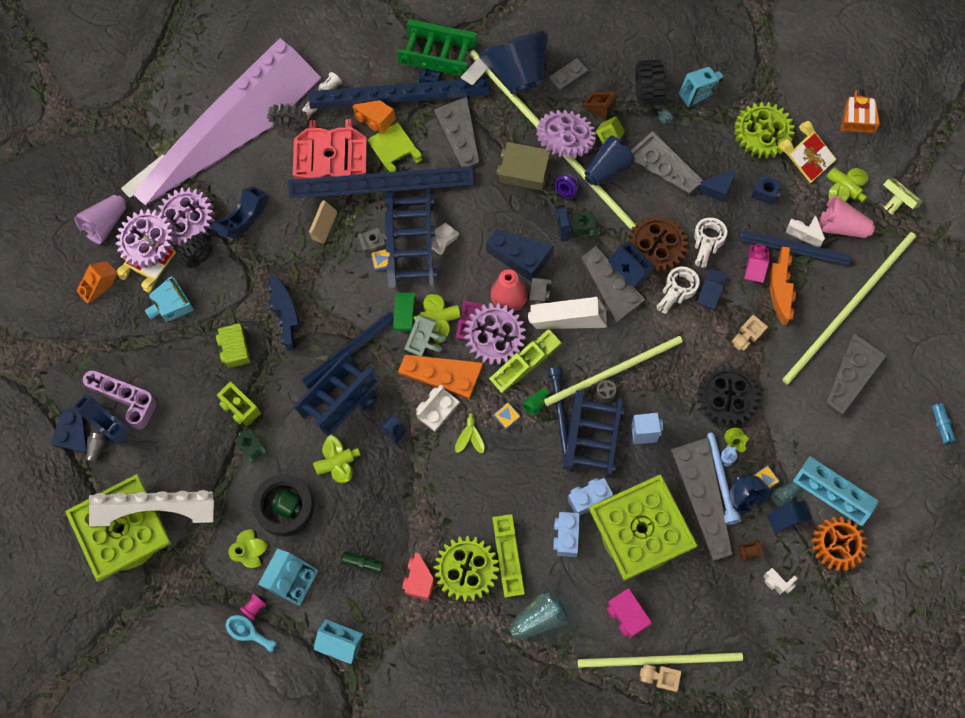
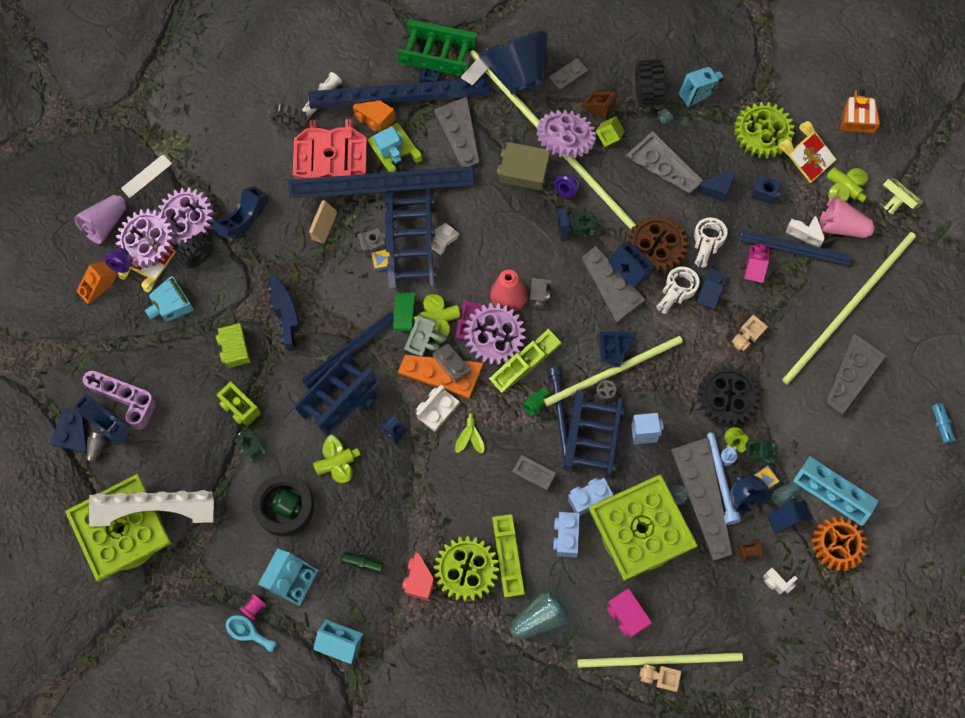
(118, 260): none -> dark purple brick
(232, 119): lavender wedge -> none
(250, 548): lime plate -> none
(389, 144): none -> medium azure brick
(451, 363): none -> flat silver plate
(507, 416): tile -> none
(519, 252): dark blue wedge -> none
(534, 473): none -> flat silver plate
(569, 314): white slope -> none
(608, 161): dark blue cone -> none
(614, 347): none -> dark blue wing
(679, 494): none -> clear light blue tile
(765, 454): none -> clear green brick
(780, 288): orange slope -> none

